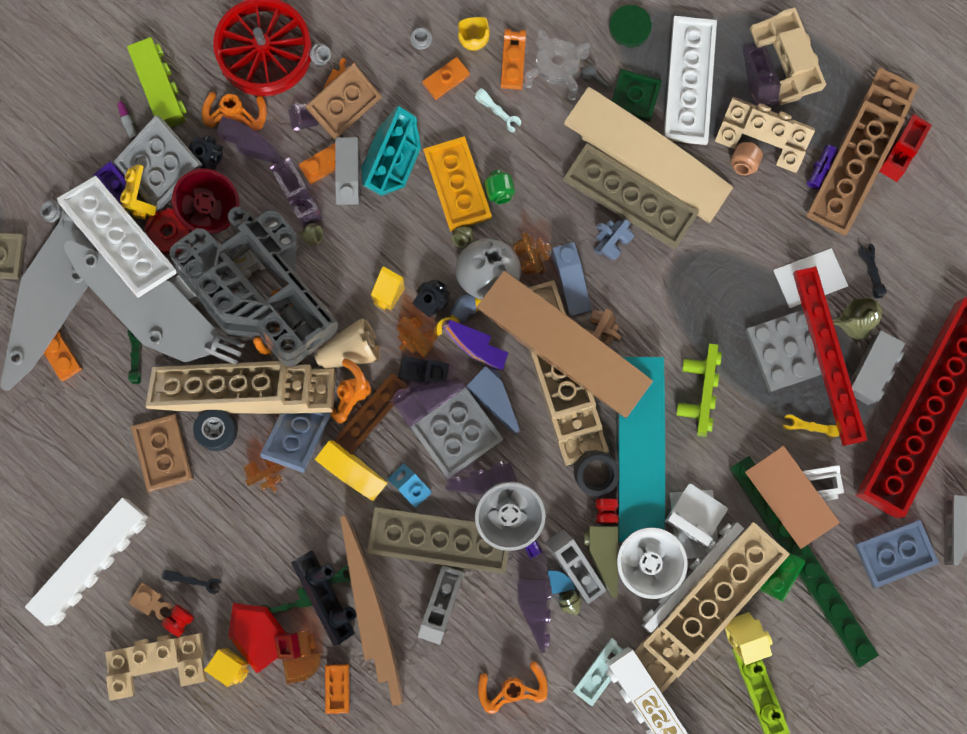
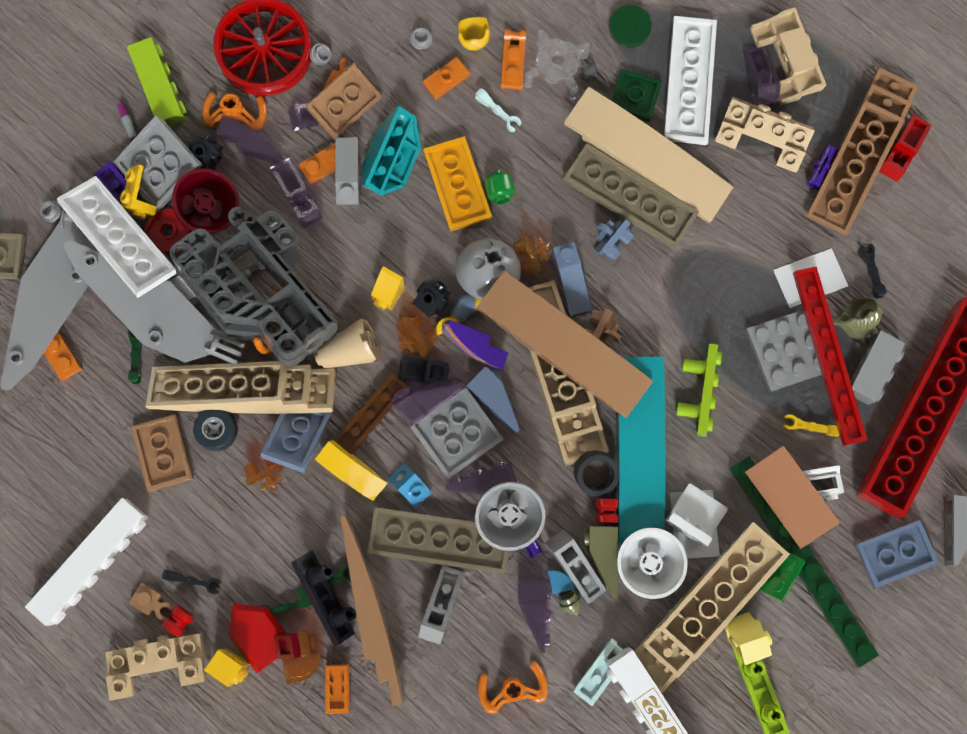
(311, 234): olive plate -> none
(350, 391): orange piece -> none
(462, 236): olive plate -> none
(698, 568): white plate -> none
(746, 158): nougat head -> none

